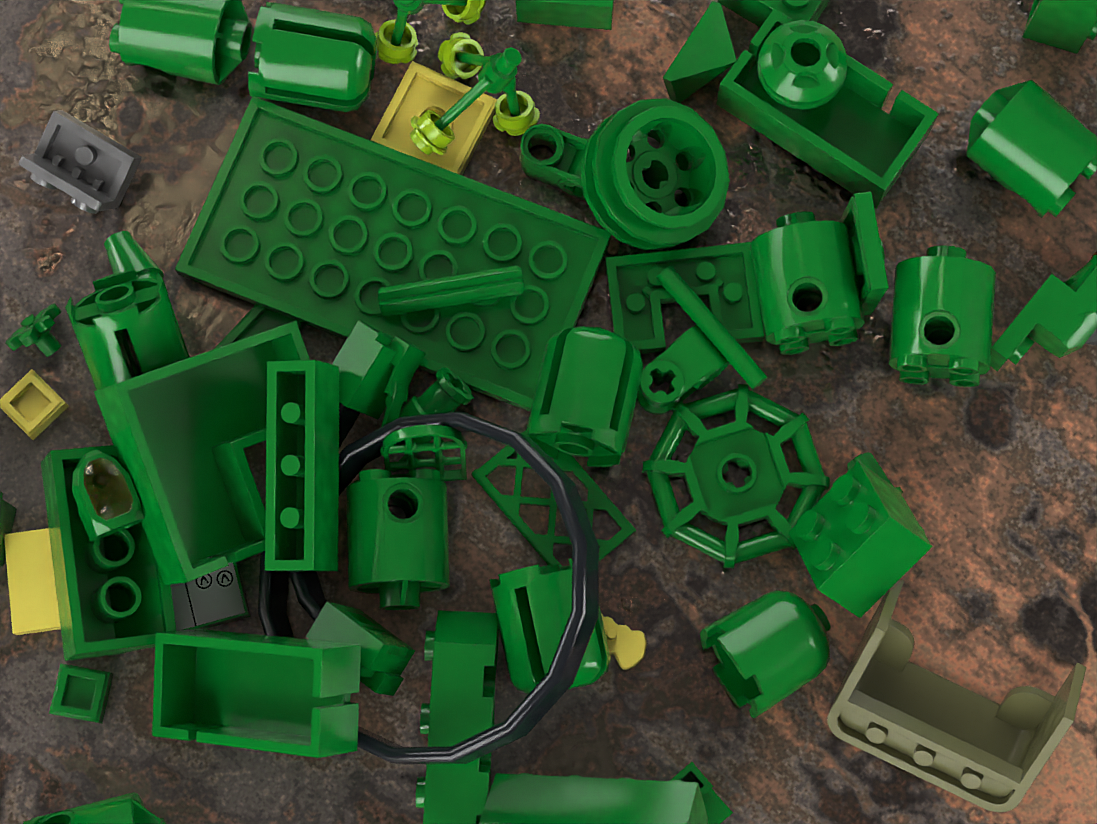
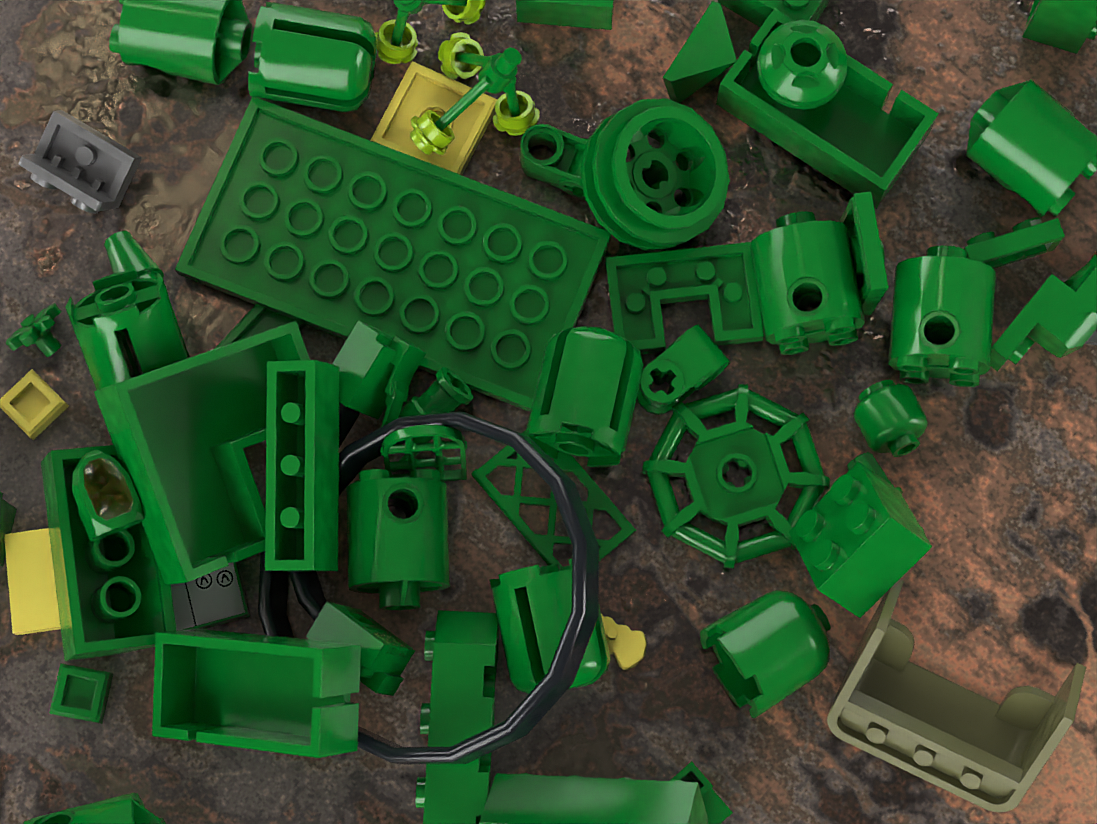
(451, 290): green axle -> none
(711, 327): green bar -> none
(890, 418): none -> green head
(1026, 240): none -> green piece

